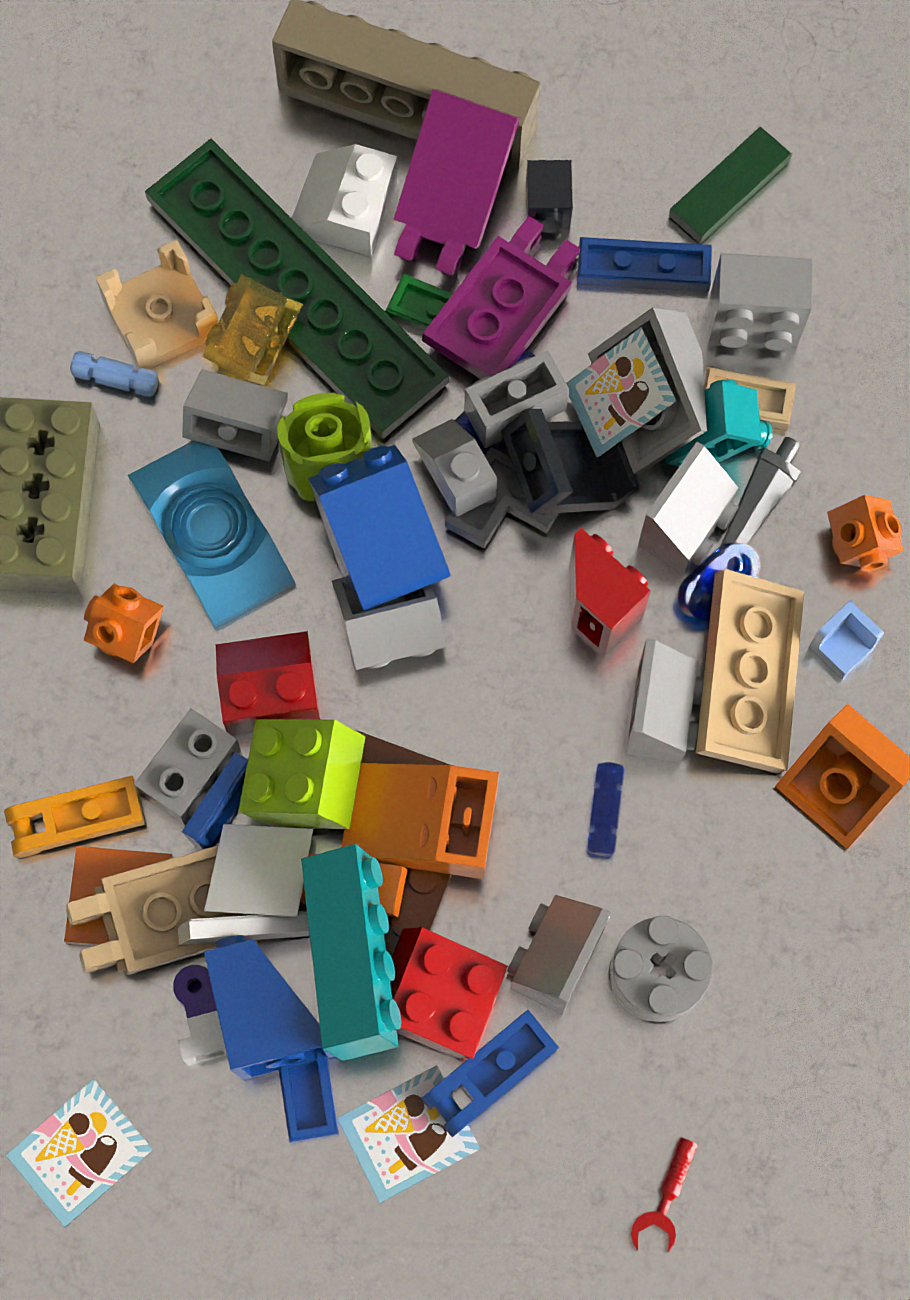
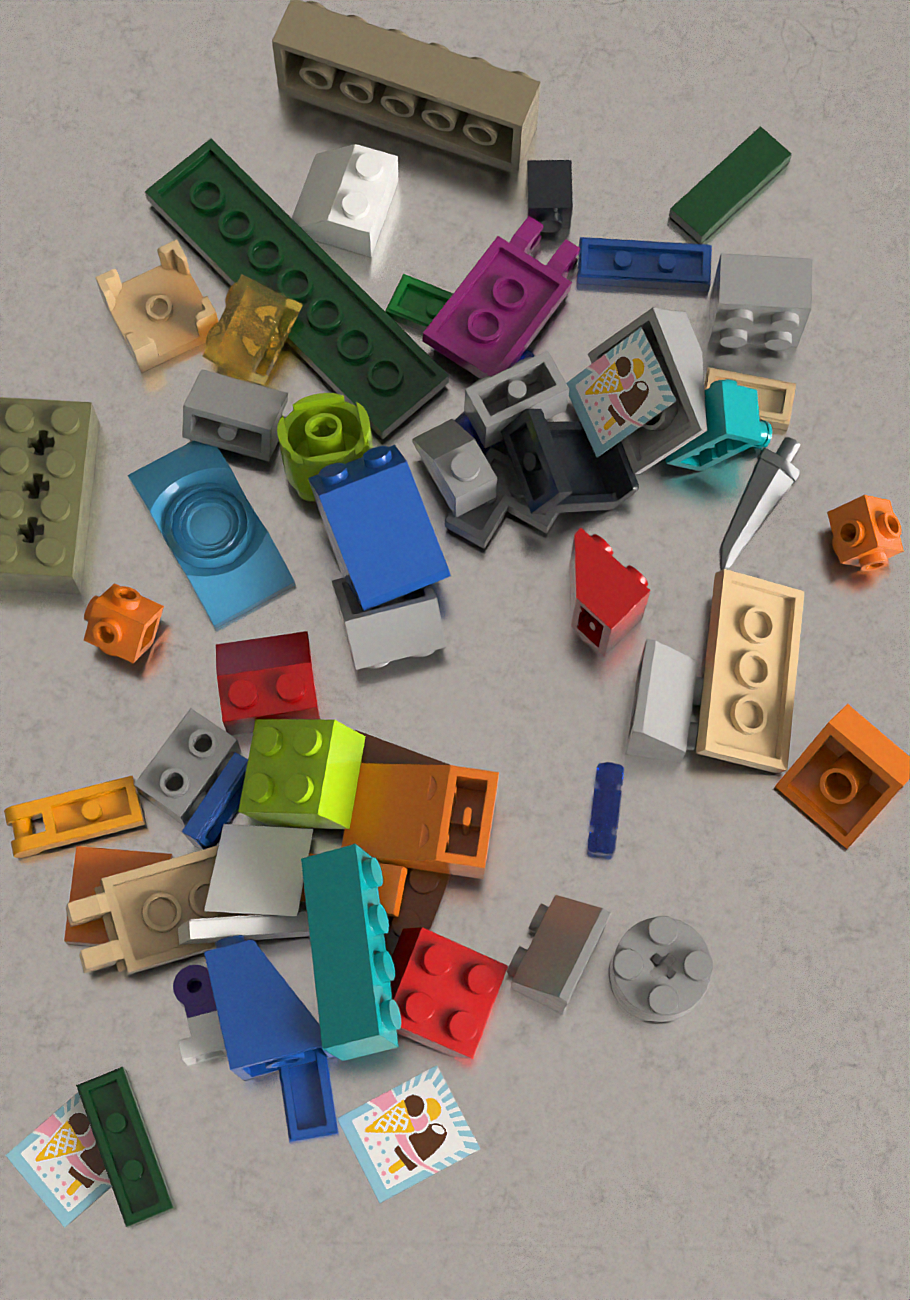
(114, 373): light blue axle -> none
(125, 1147): none -> dark green tile
(453, 177): magenta tile -> none
(492, 1071): blue plate -> none
(669, 1191): red piece -> none
(689, 511): slope -> none
(703, 576): clear blue plate -> none
(846, 639): light blue panel -> none

